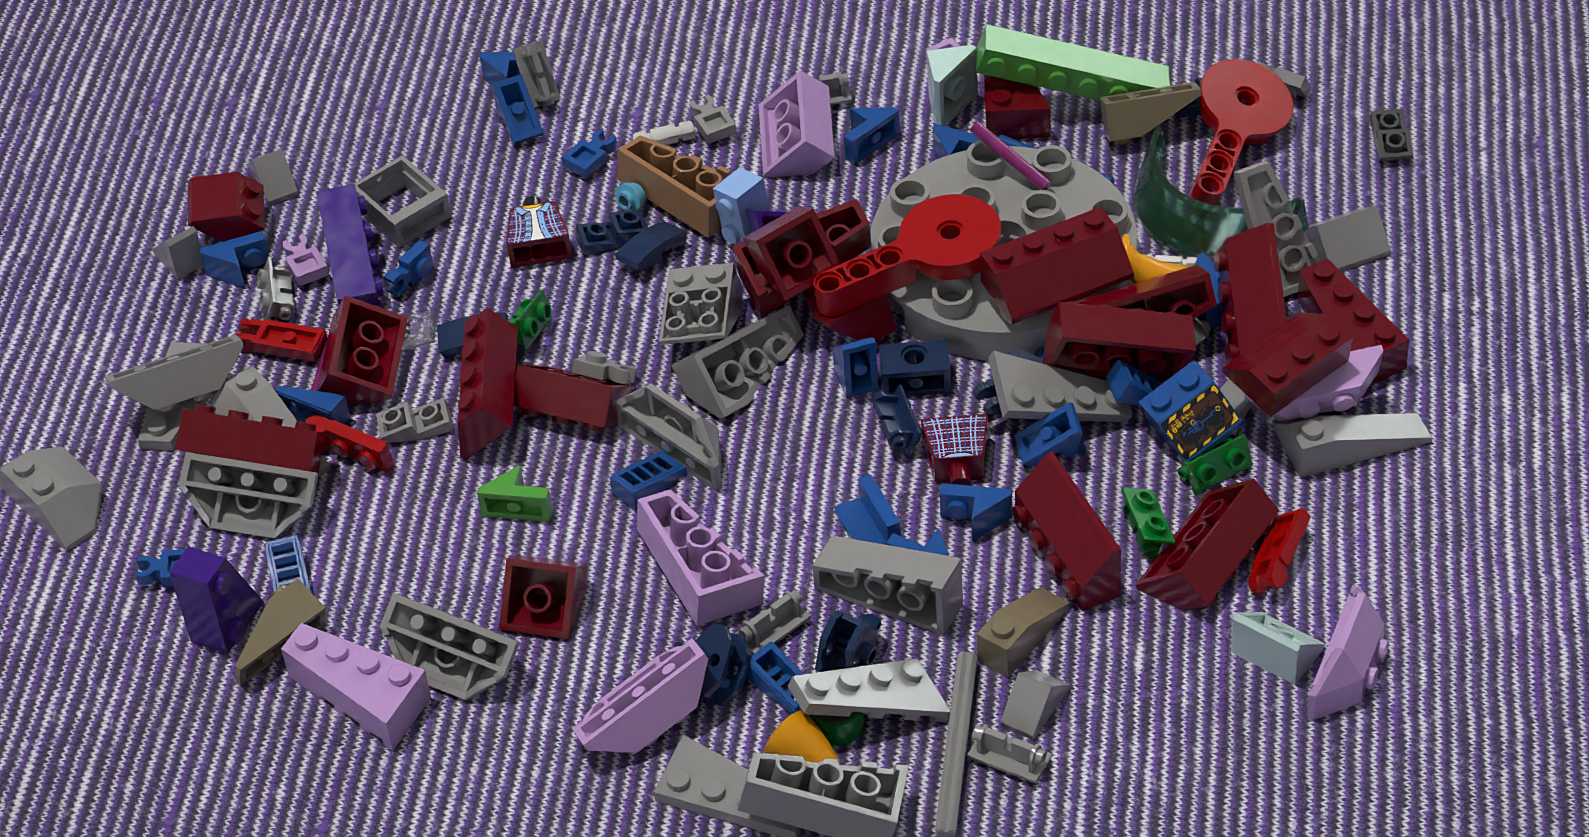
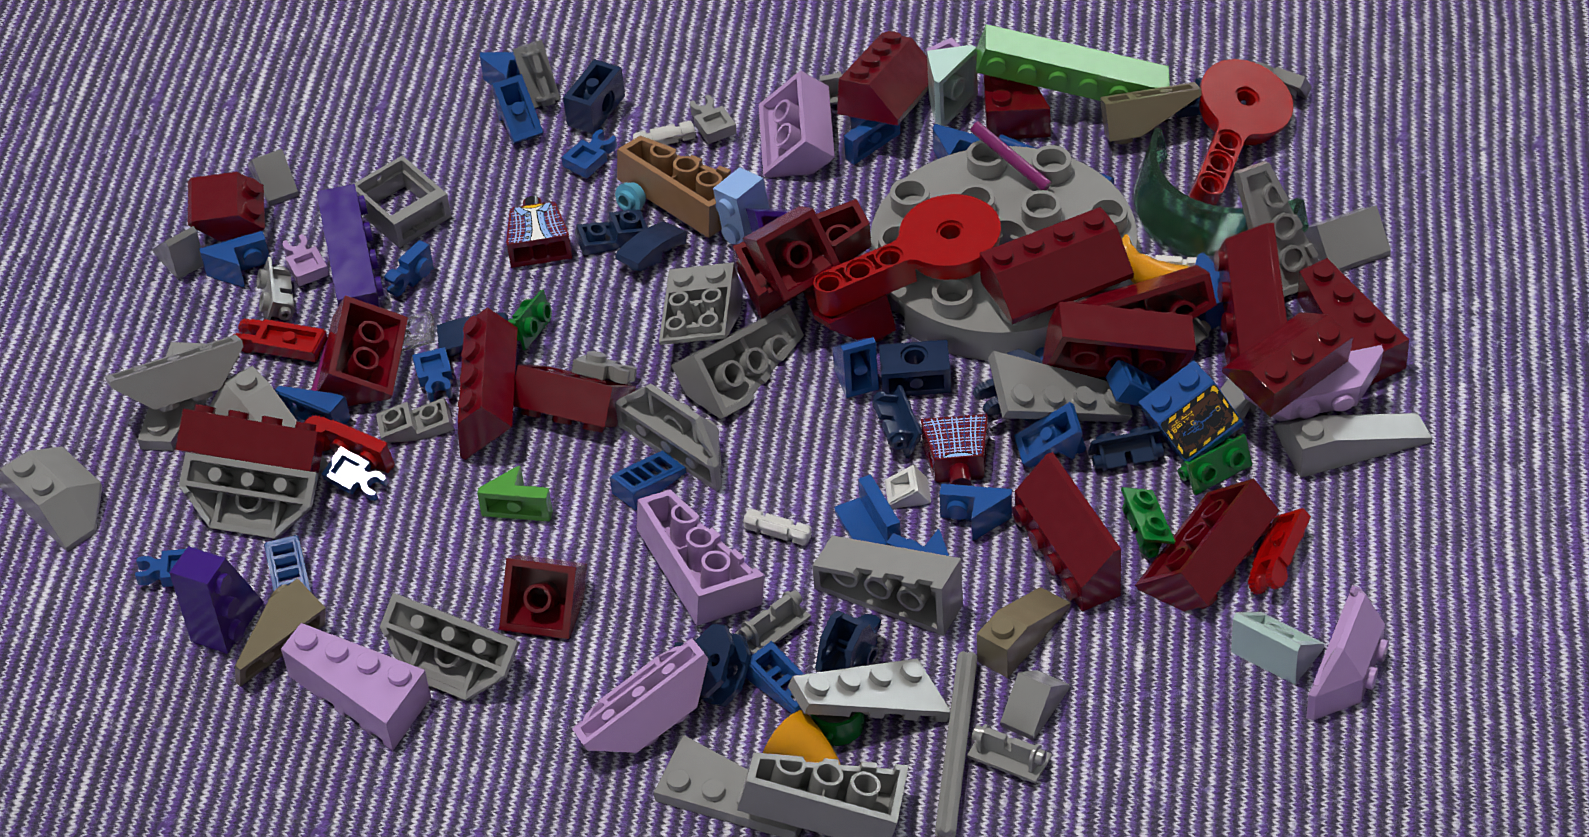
(352, 471): none -> plate
(434, 372): none -> blue plate
(594, 96): none -> dark blue brick
(777, 527): none -> white axle
(884, 80): none -> dark red slope
(907, 488): none -> white slope
(1138, 443): none -> dark blue hinge
(1391, 135): dark grey slope -> none

